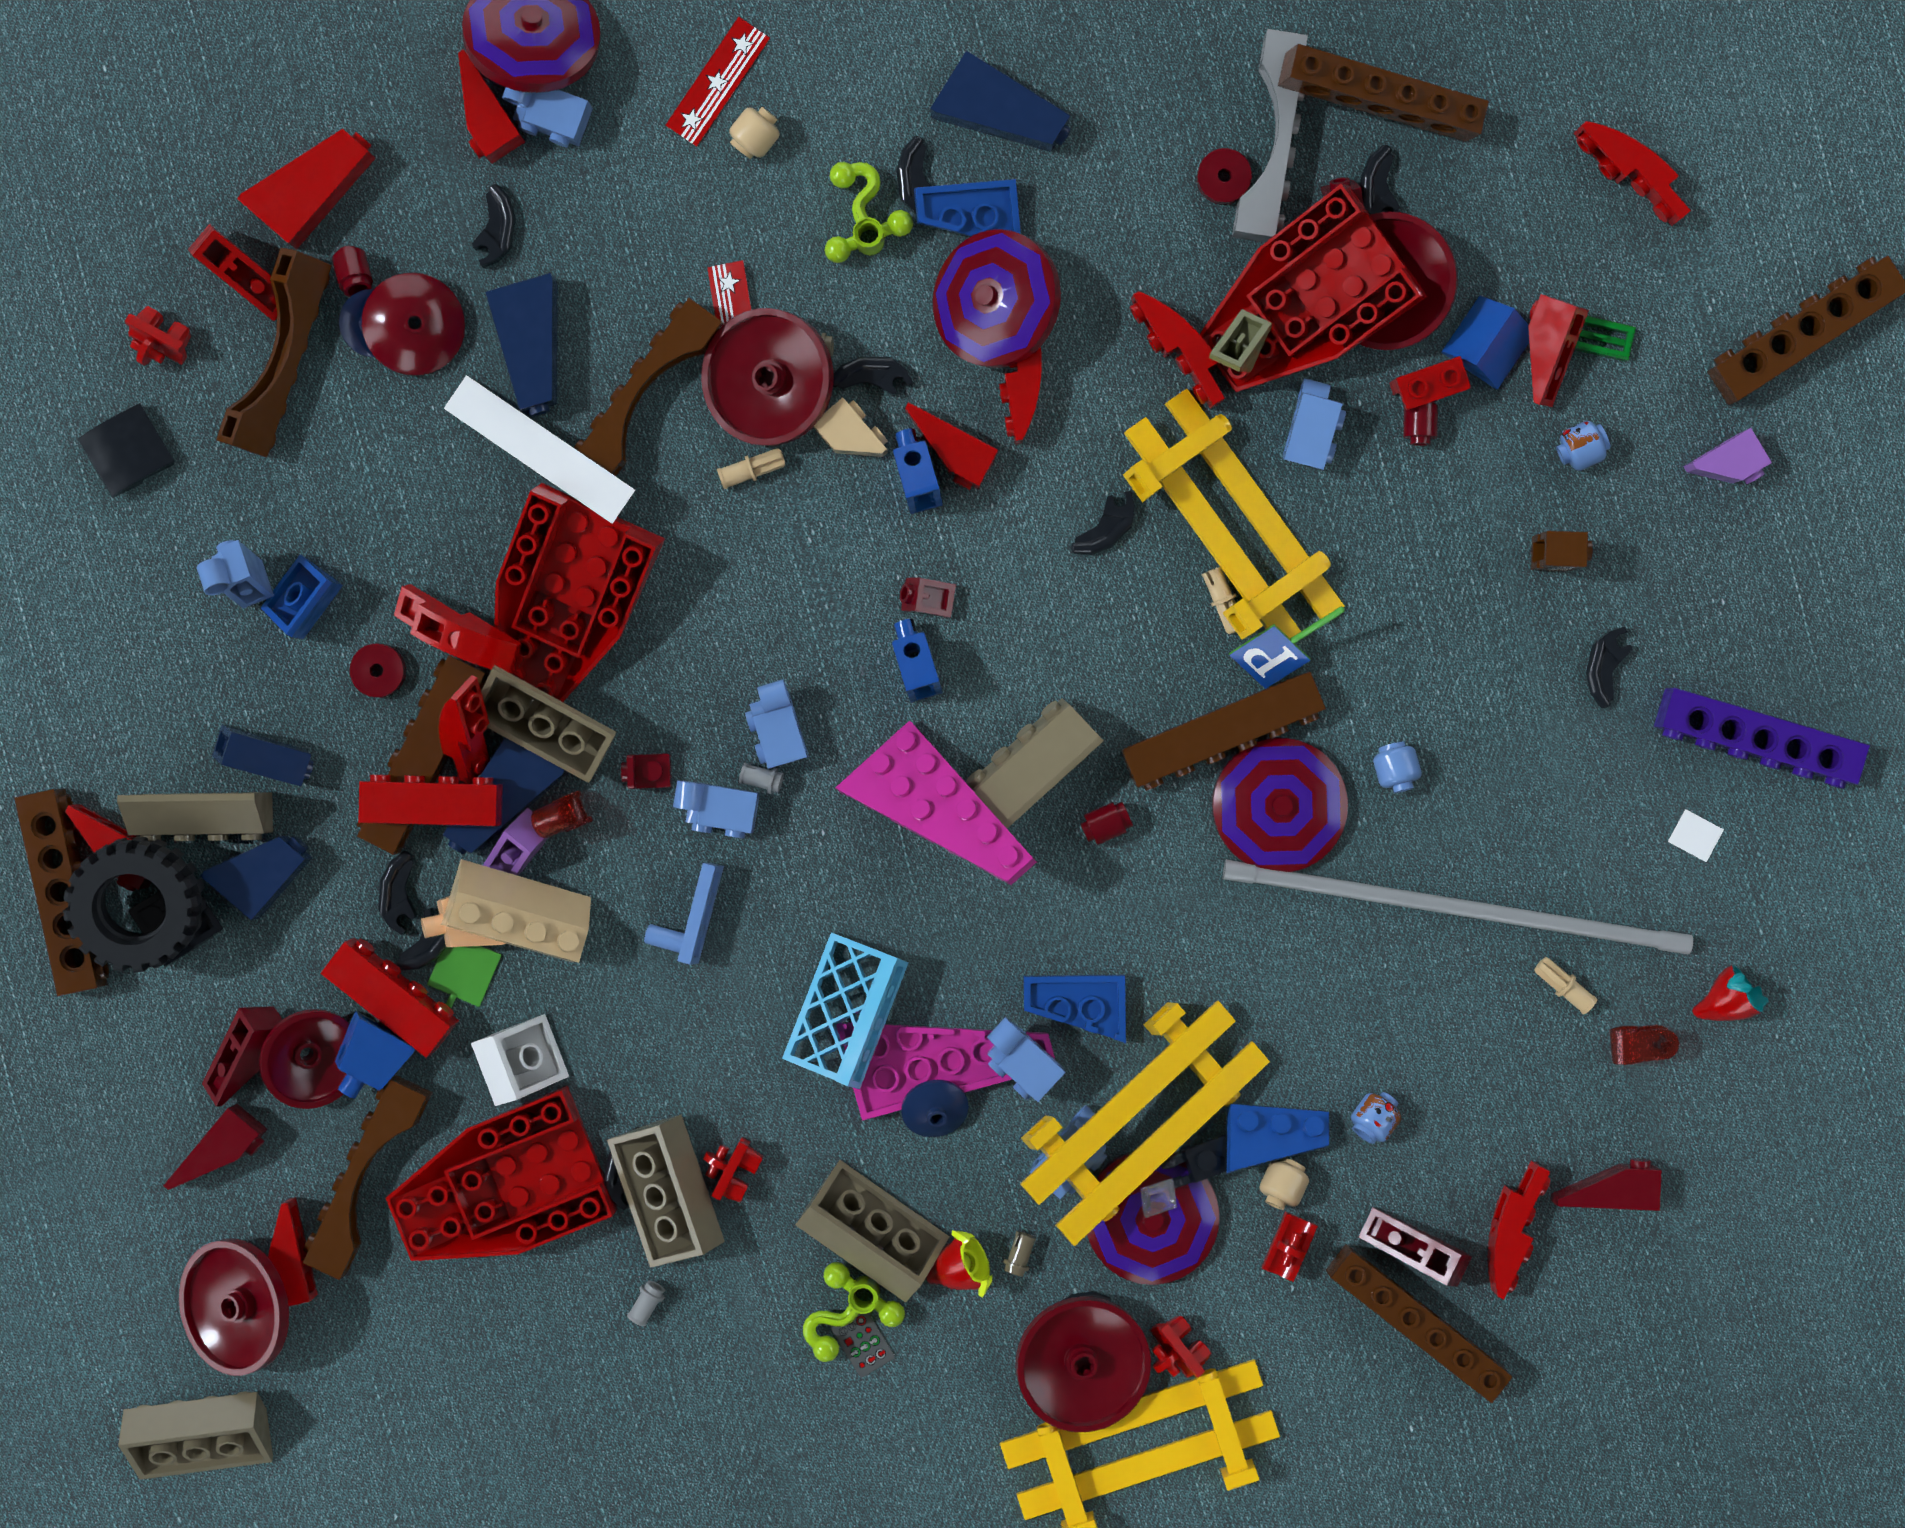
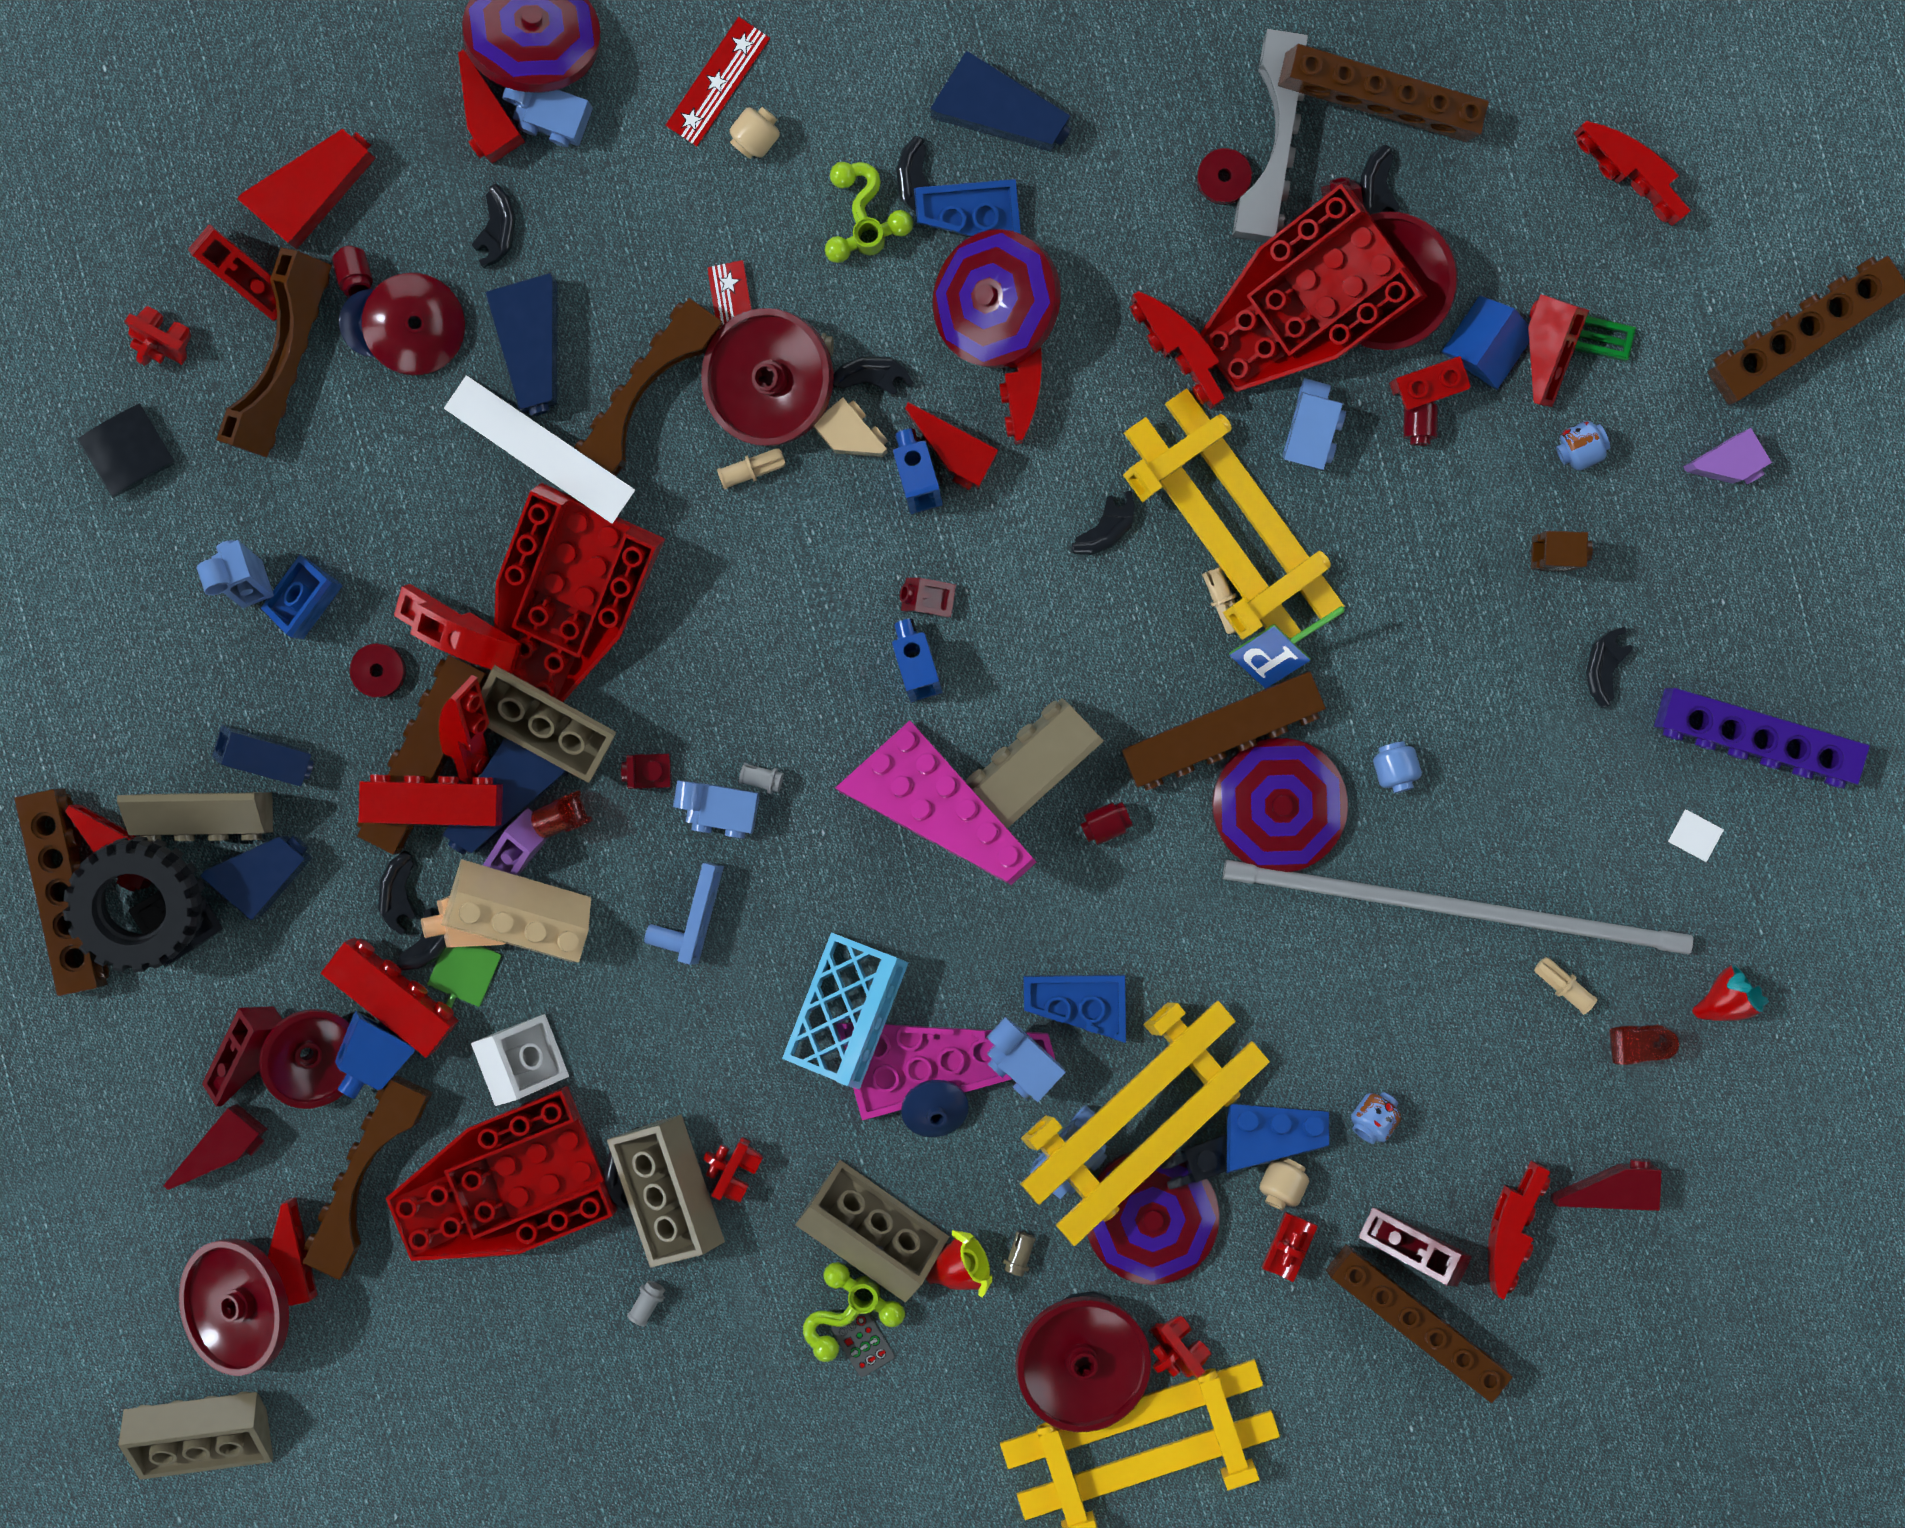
(776, 726): medium blue hinge -> none
(1158, 1197): clear slope -> none
(1242, 342): olive slope -> none

